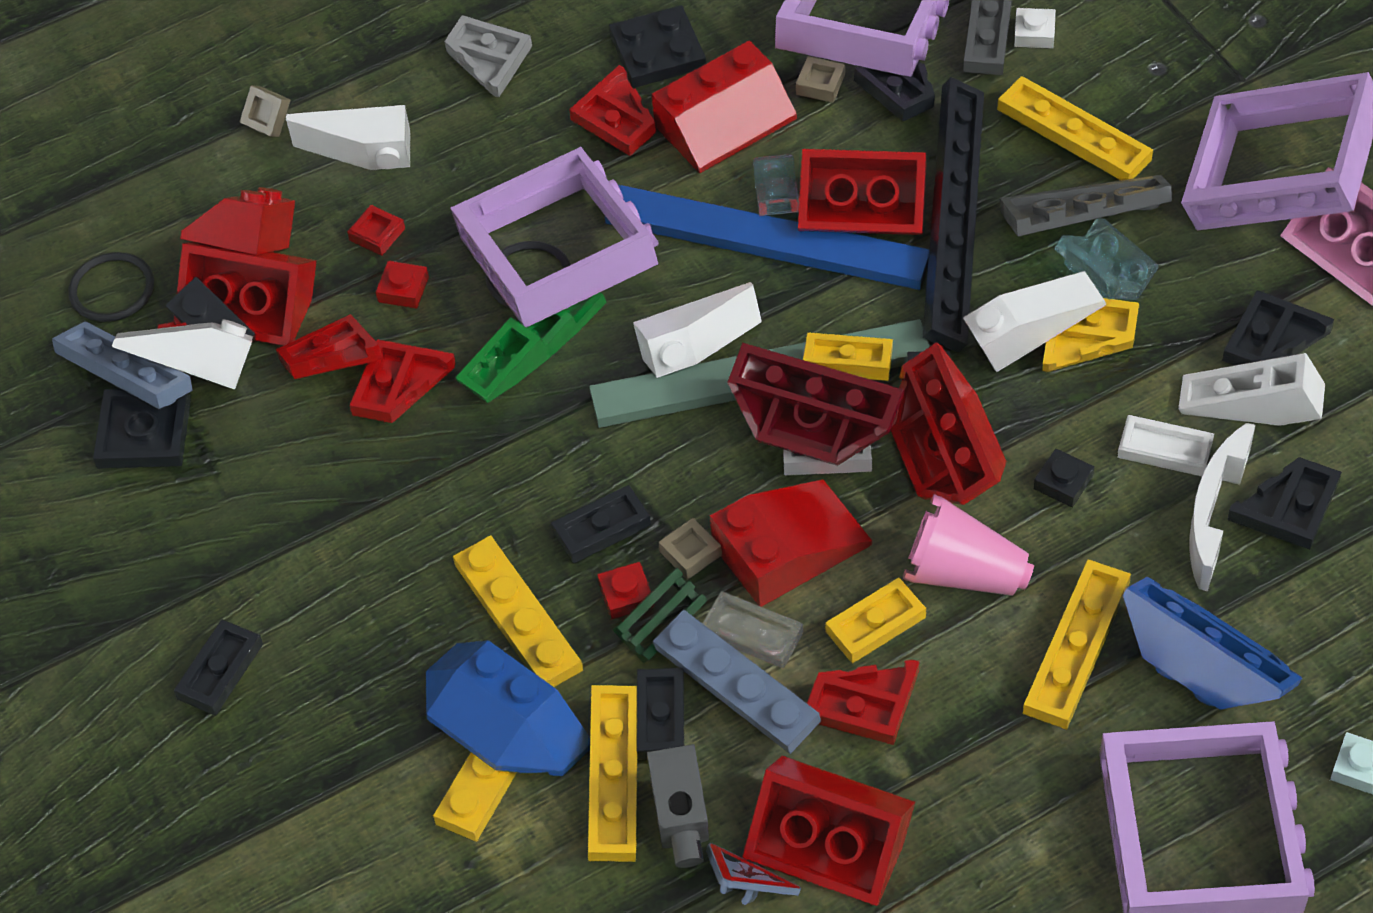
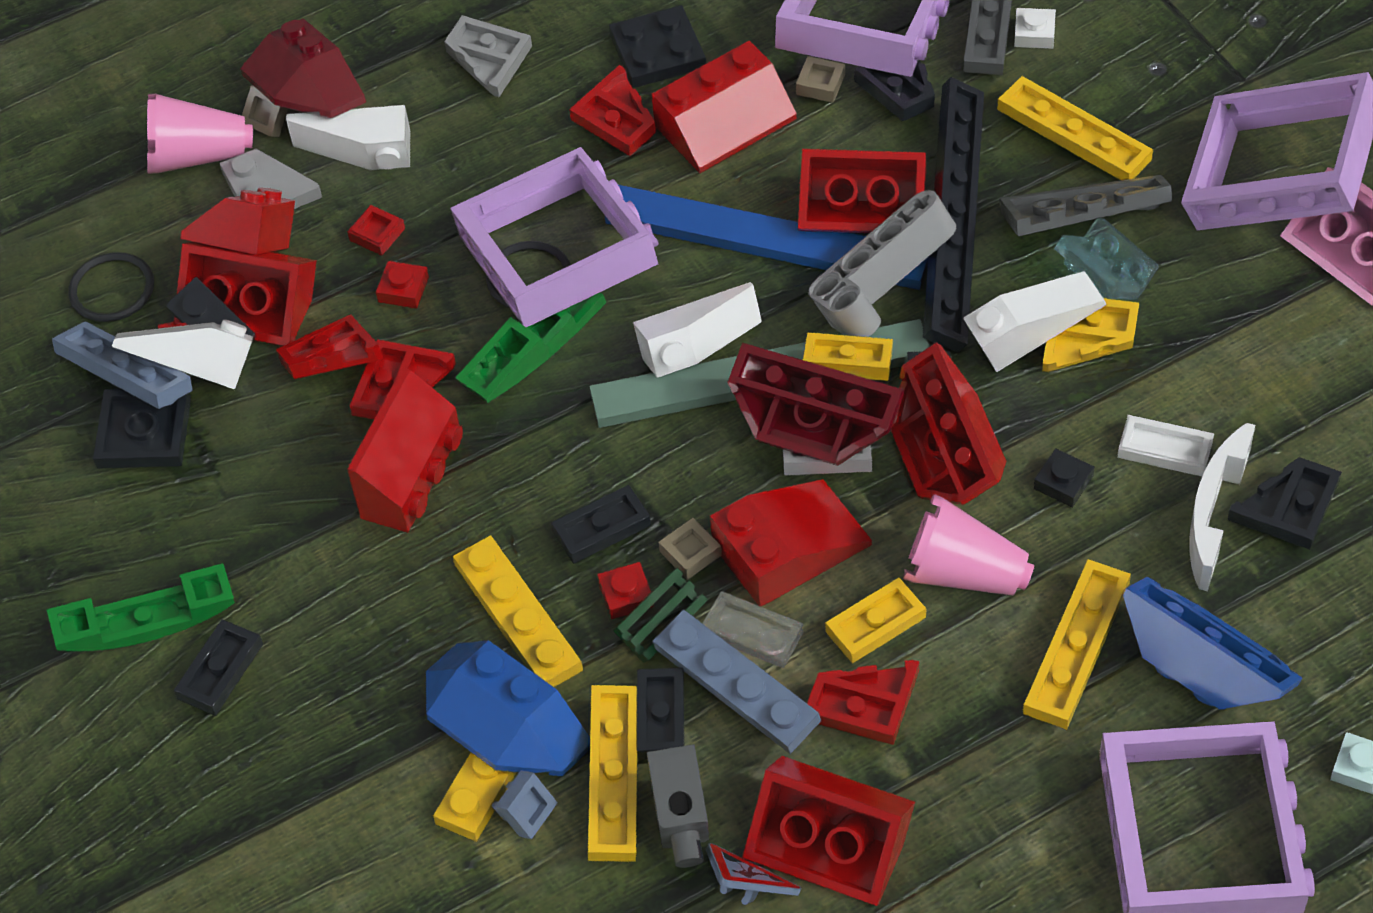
(143, 617): none -> green slope
(191, 134): none -> bright pink cone
(258, 170): none -> light grey wing
(303, 71): none -> dark red wedge
(404, 453): none -> red slope
(525, 804): none -> sand blue tile
(775, 184): clear light blue bracket -> none
(879, 263): none -> light grey beam
(1256, 392): white slope -> none
(1274, 330): black wing -> none

